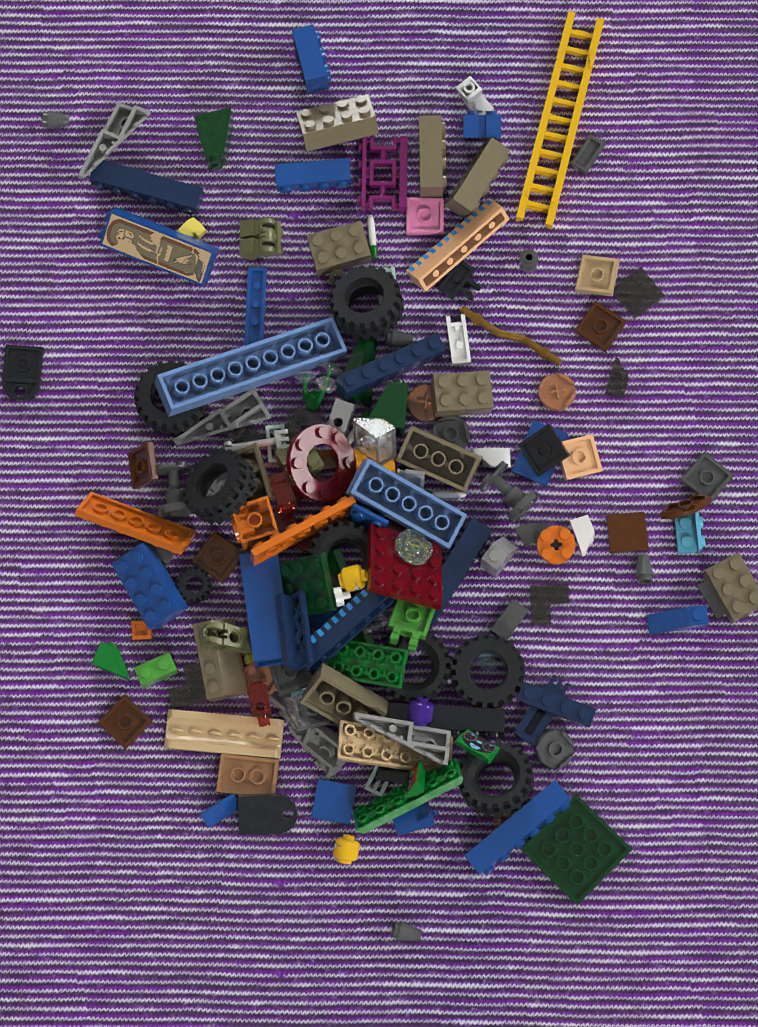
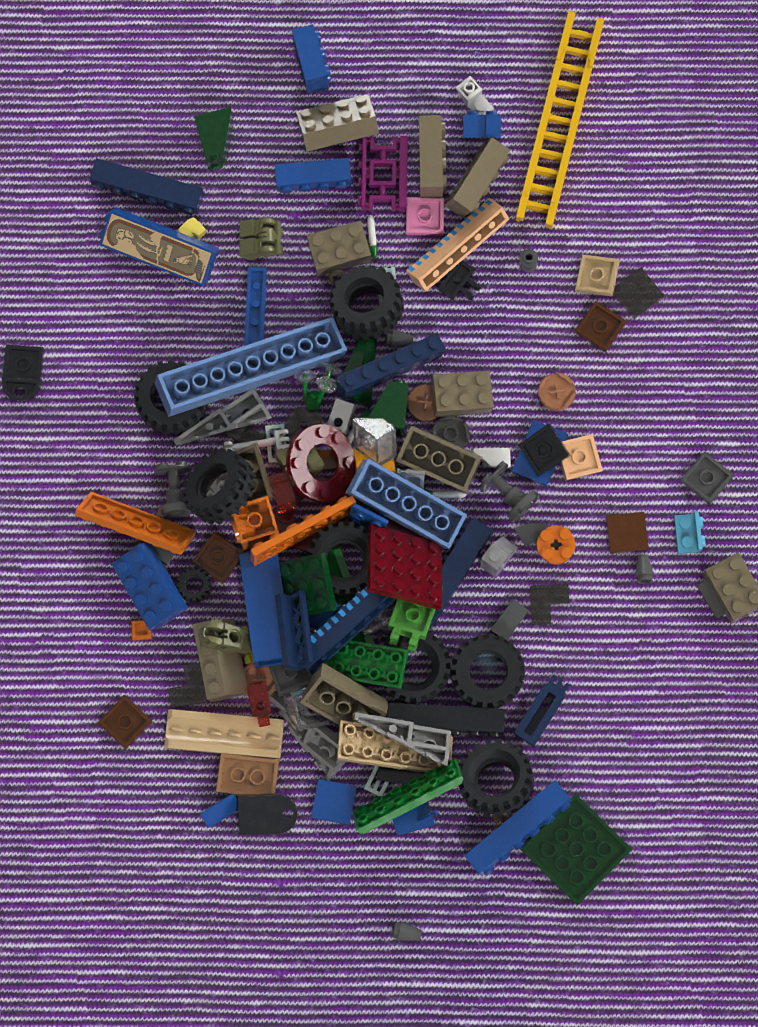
(54, 120): dark grey cone -> none
(110, 660): green slope -> none
(119, 126): light grey wedge -> none
(142, 465): reddish brown tile -> none
(156, 670): bright green brick -> none
(340, 596): white tile -> none
(346, 849): yellow head -> none
(353, 578): yellow head -> none
(413, 547): clear light blue tile -> none
(416, 780): green slope -> none
(420, 711): dark purple head -> none
(458, 341): white hinge -> none
(477, 746): slope -> none
(544, 353): pearl gold bar -> none
(554, 749): dark grey tile -> none
(556, 704): dark blue plate -> none
(583, 532): white slope -> none
(587, 154): dark grey tile -> none
(618, 380): clear smoke slope -> none
(678, 619): blue slope -> none
(686, 507): reddish brown tile -> none

